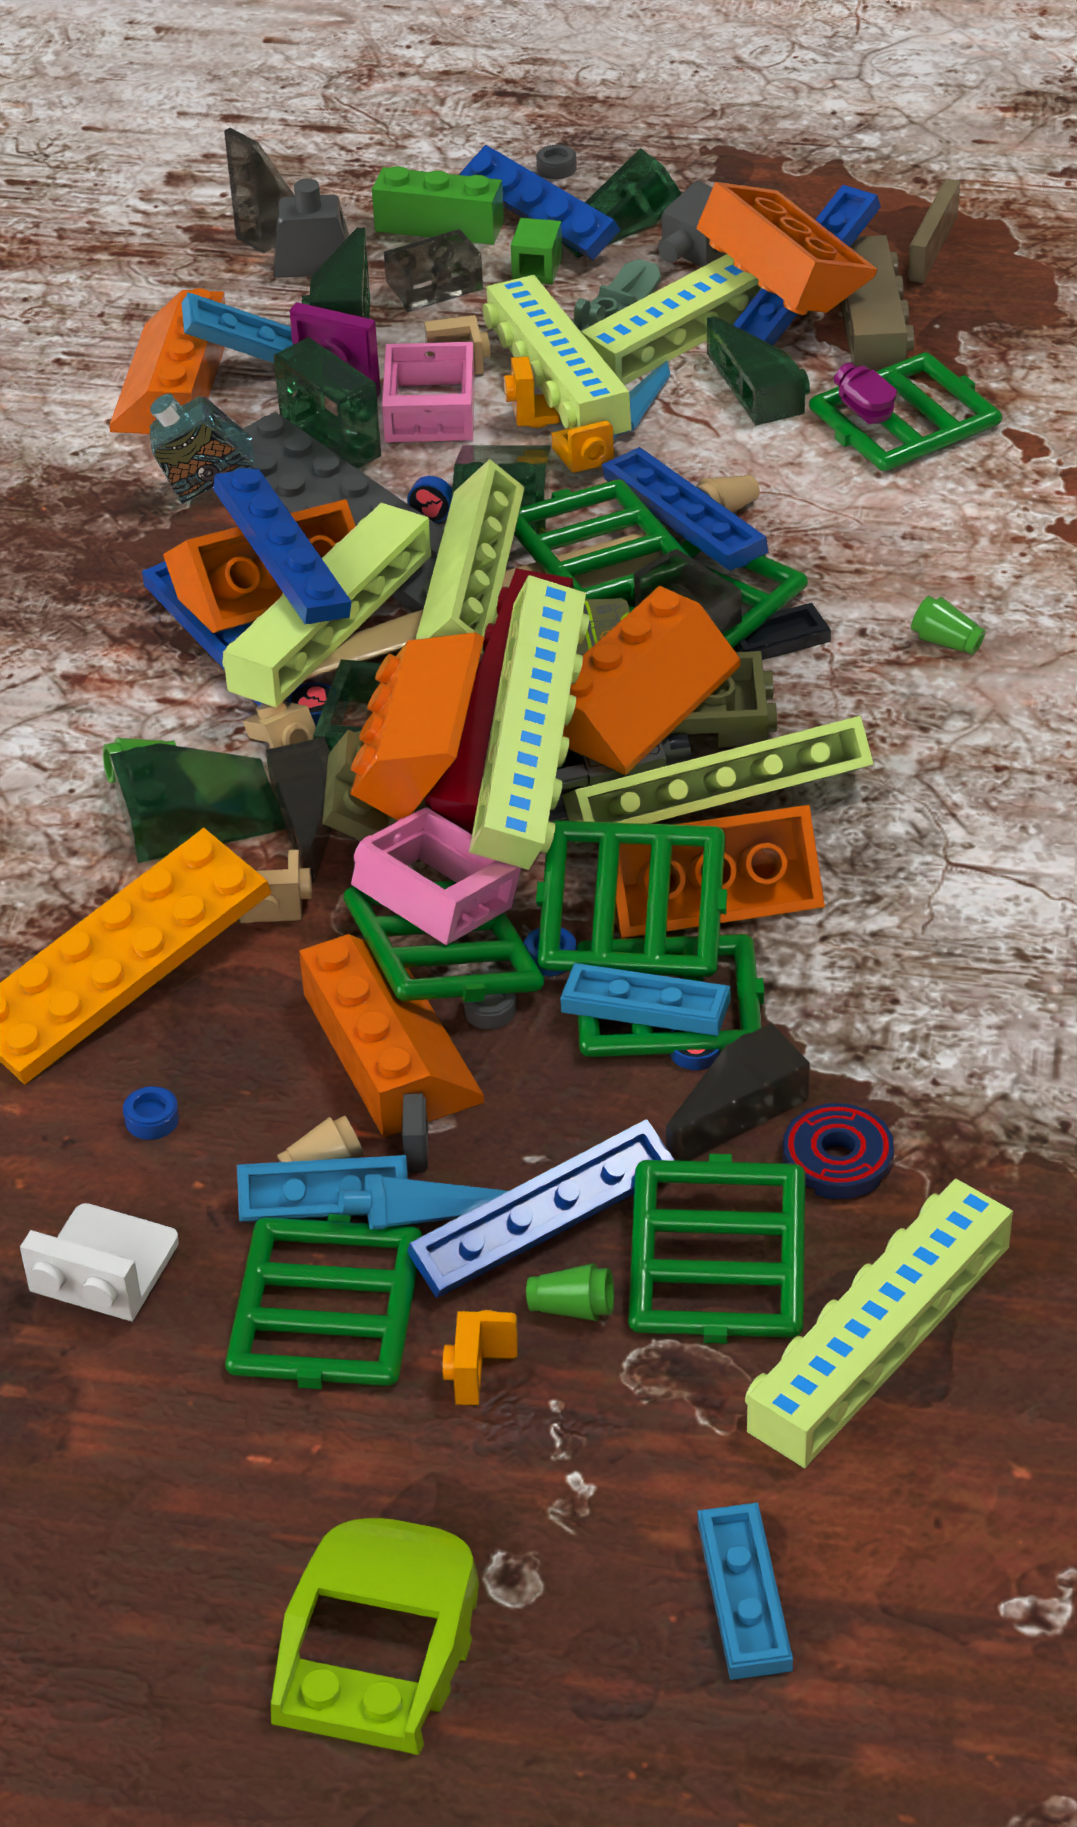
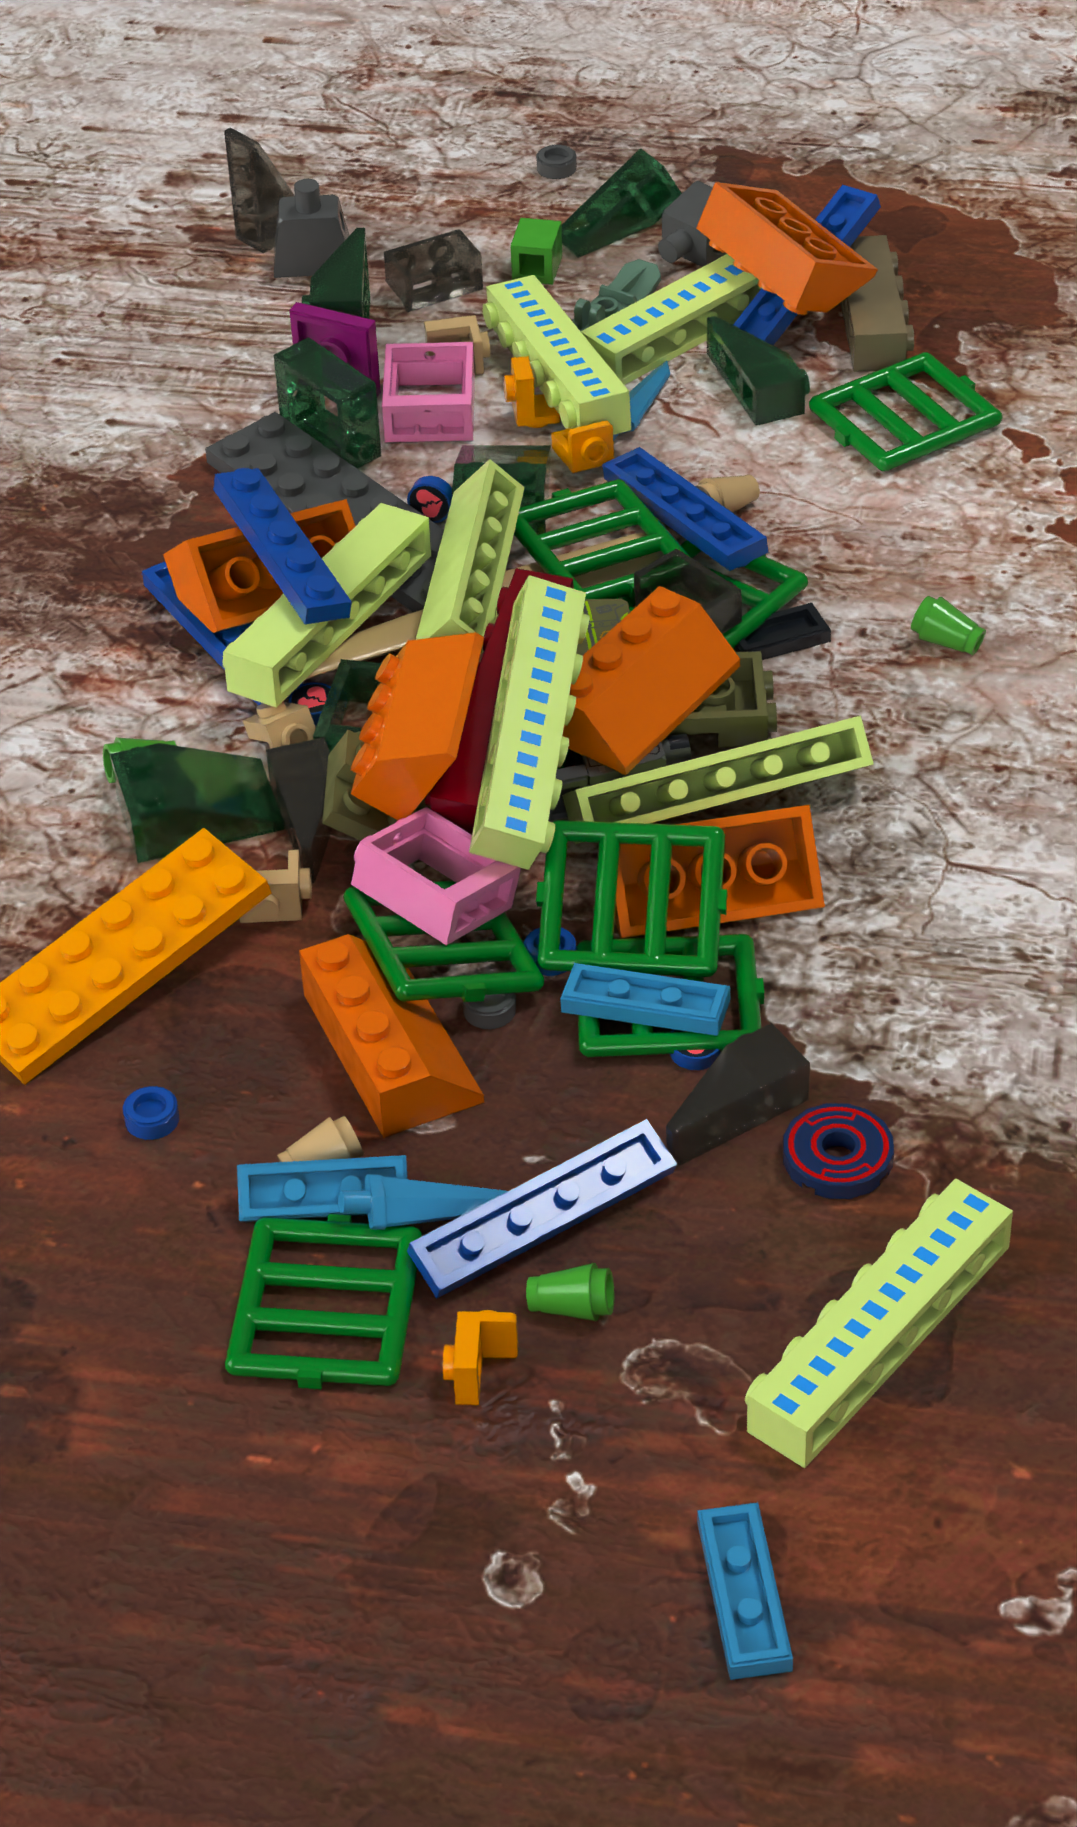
(99, 1260): white bracket -> none
(166, 364): orange slope -> none
(196, 444): torso -> none
(234, 328): dark azure tile -> none
(390, 1568): lime slope -> none
(415, 1132): dark grey tile -> none
(437, 204): bright green brick -> none
(537, 198): blue plate -> none
(787, 1274): green bar -> none
(865, 393): magenta arm -> none
(933, 230): dark tan tile -> none

